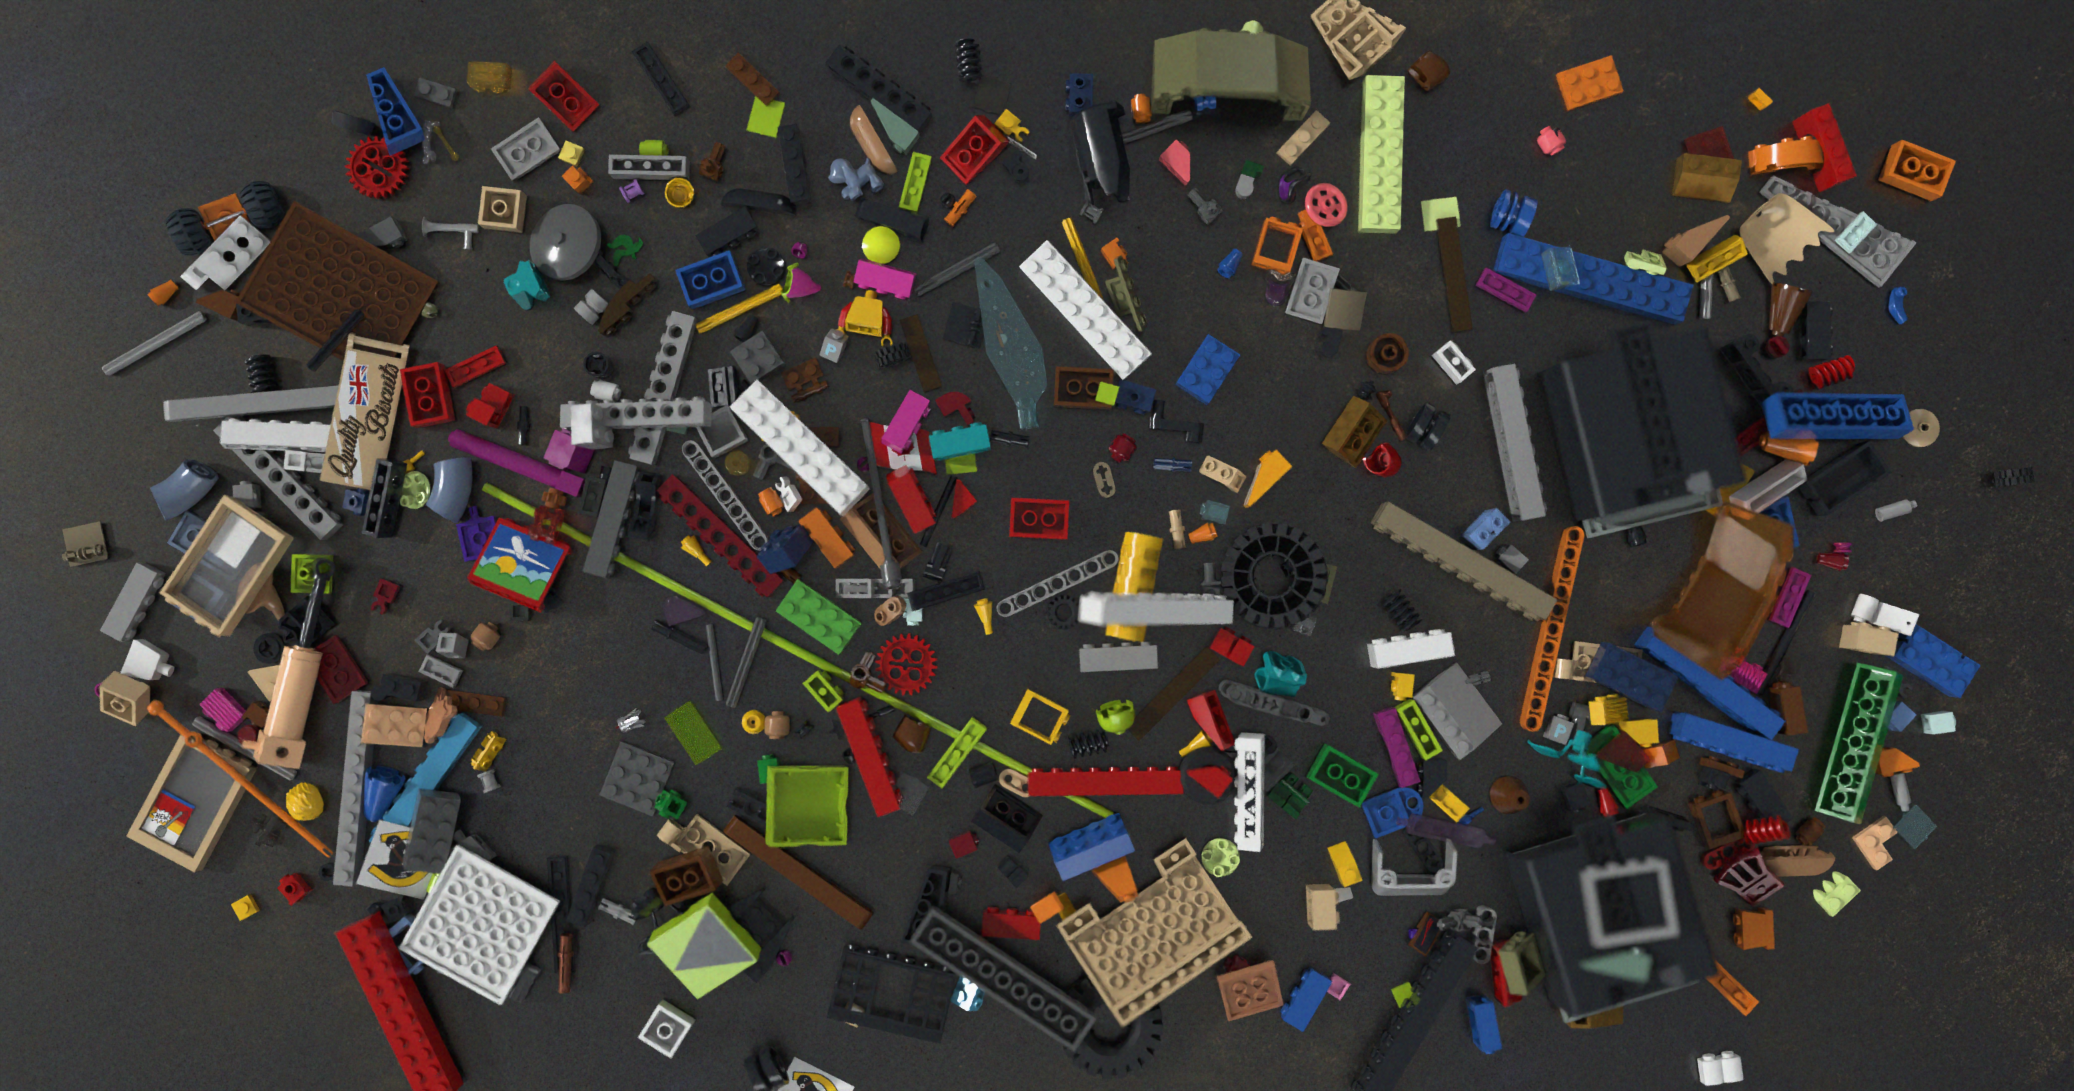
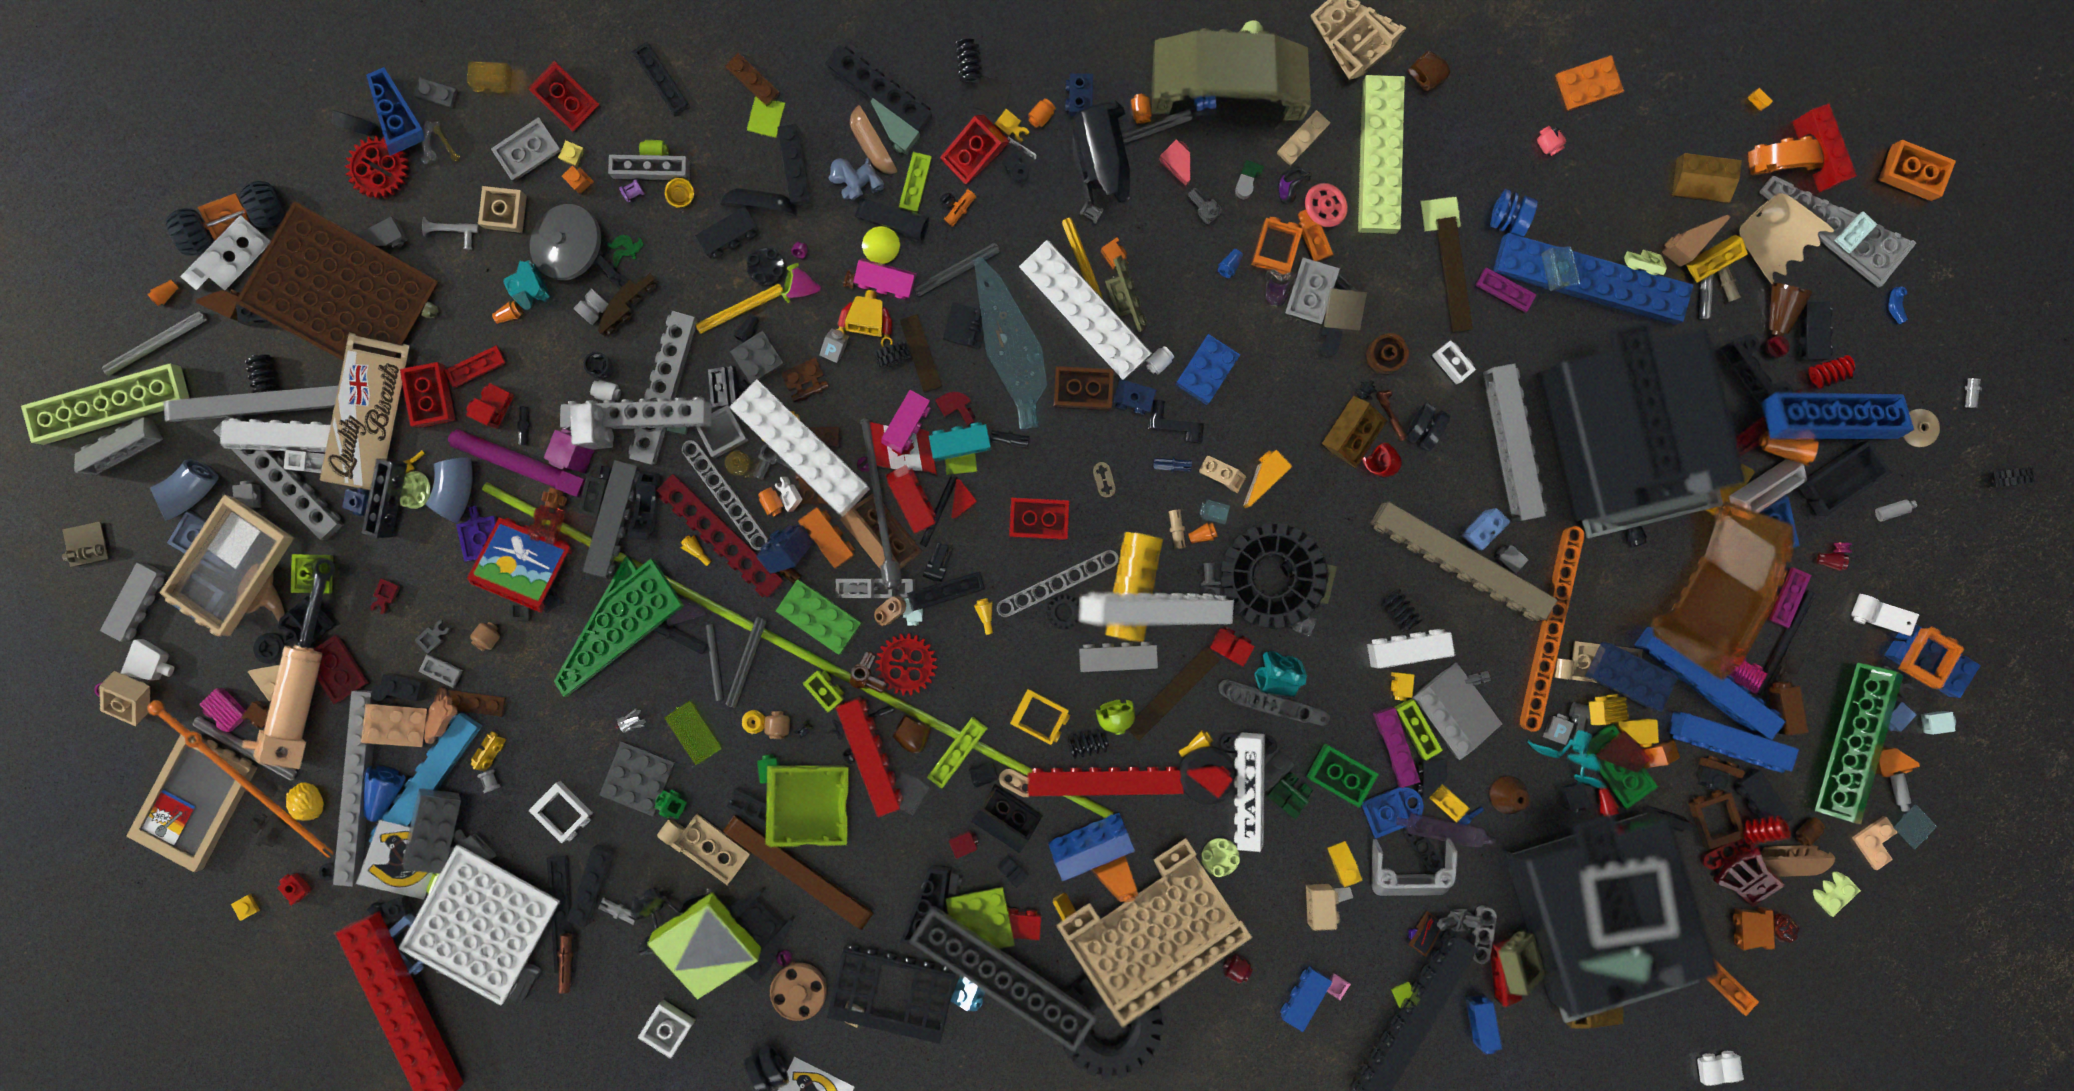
(104, 404): none -> yellowish green brick
(117, 446): none -> light grey slope
(248, 733): dark red piece -> none
(335, 340): black axle -> none
(452, 645): light grey brick -> none
(508, 312): none -> orange cone
(560, 788): none -> white window
(626, 613): none -> green wing
(686, 876): reddish brown brick -> none
(710, 280): blue brick -> none
(711, 166): reddish brown axle -> none
(798, 991): none -> medium nougat piece
(984, 914): none -> lime plate
(1041, 113): none -> orange brick
(1047, 907): orange slope -> none
(1107, 393): lime tile -> none
(1122, 448): dark red head -> none
(1159, 360): none -> white brick
(1210, 716): red slope -> none
(1250, 990): nougat plate -> none
(1710, 143): clear red wing -> none
(1785, 928): none -> clear red head
(1868, 639): tan brick -> none
(1949, 660): none -> orange window
(1972, 395): none -> light grey pin

